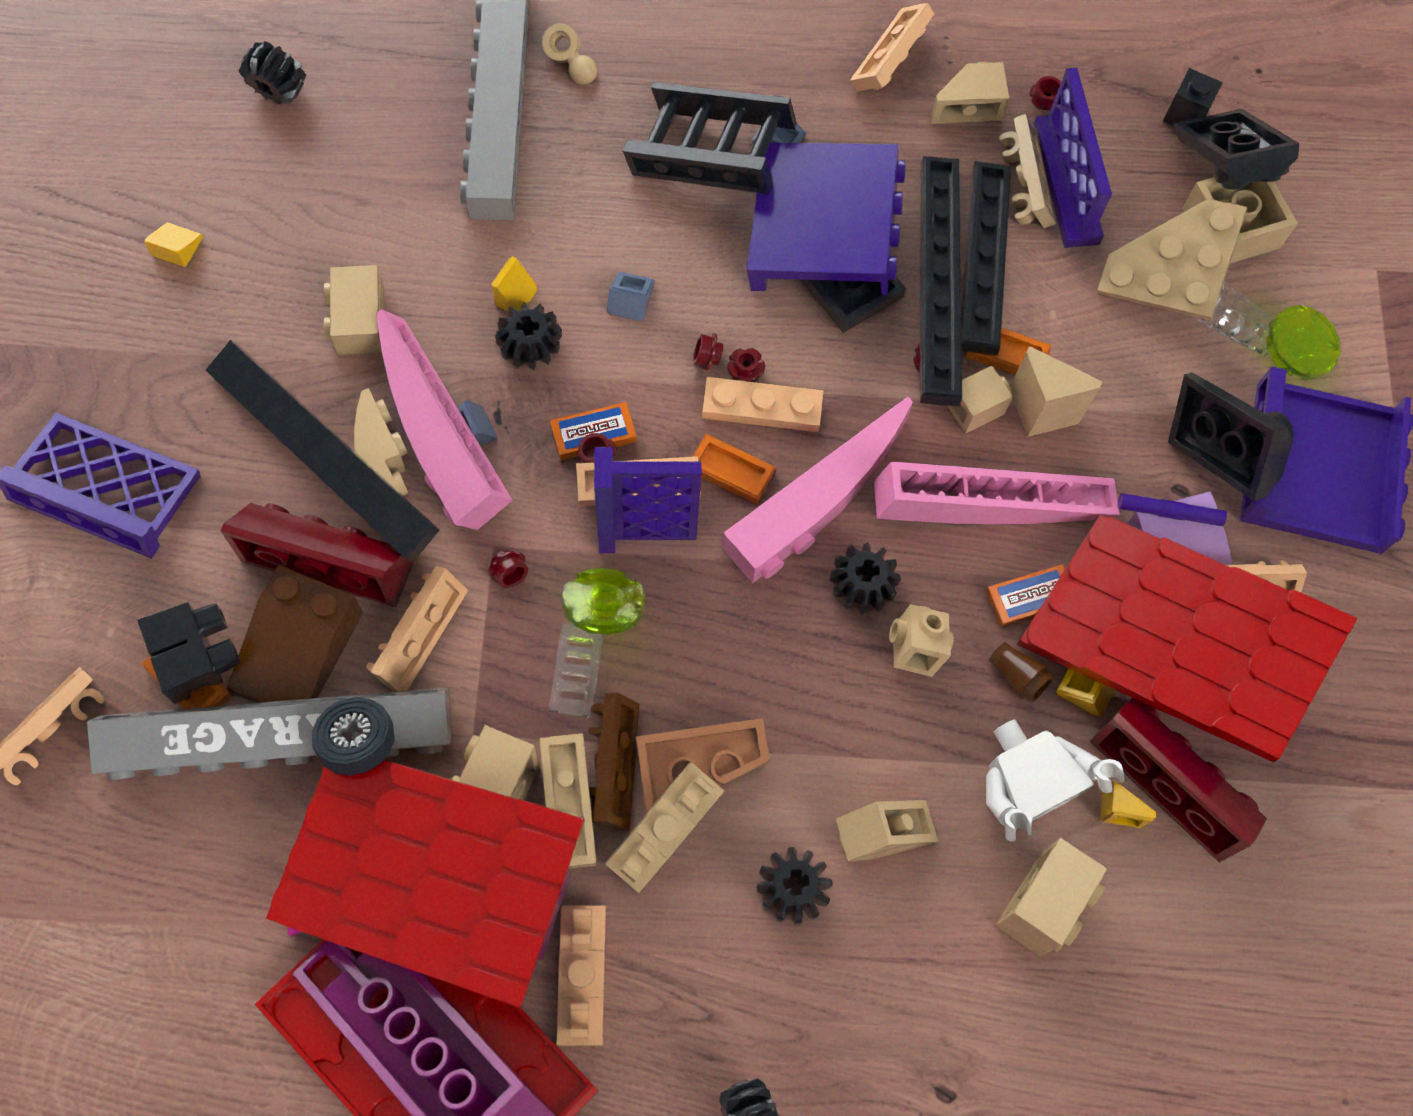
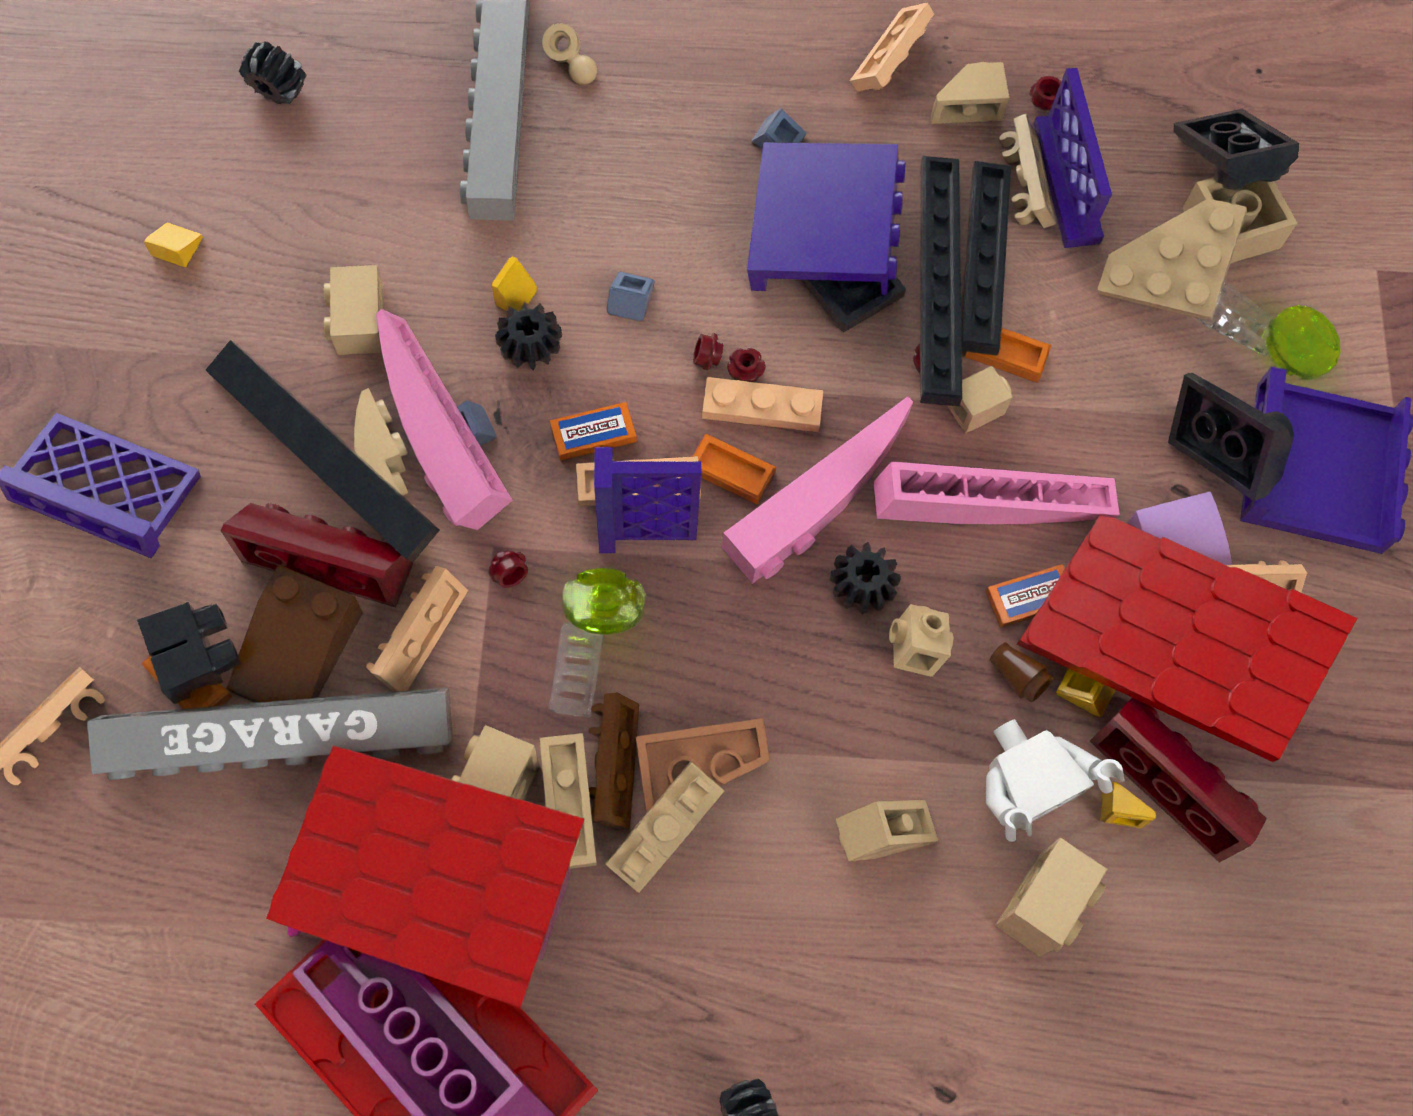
(339, 724): black bush -> none
(581, 976): light nougat plate -> none
(587, 446): dark red plate -> none
(717, 166): black fence -> none
(808, 895): black gear -> none
(1051, 393): tan slope -> none
(1172, 509): dark purple piece -> none
(1193, 97): black brick -> none

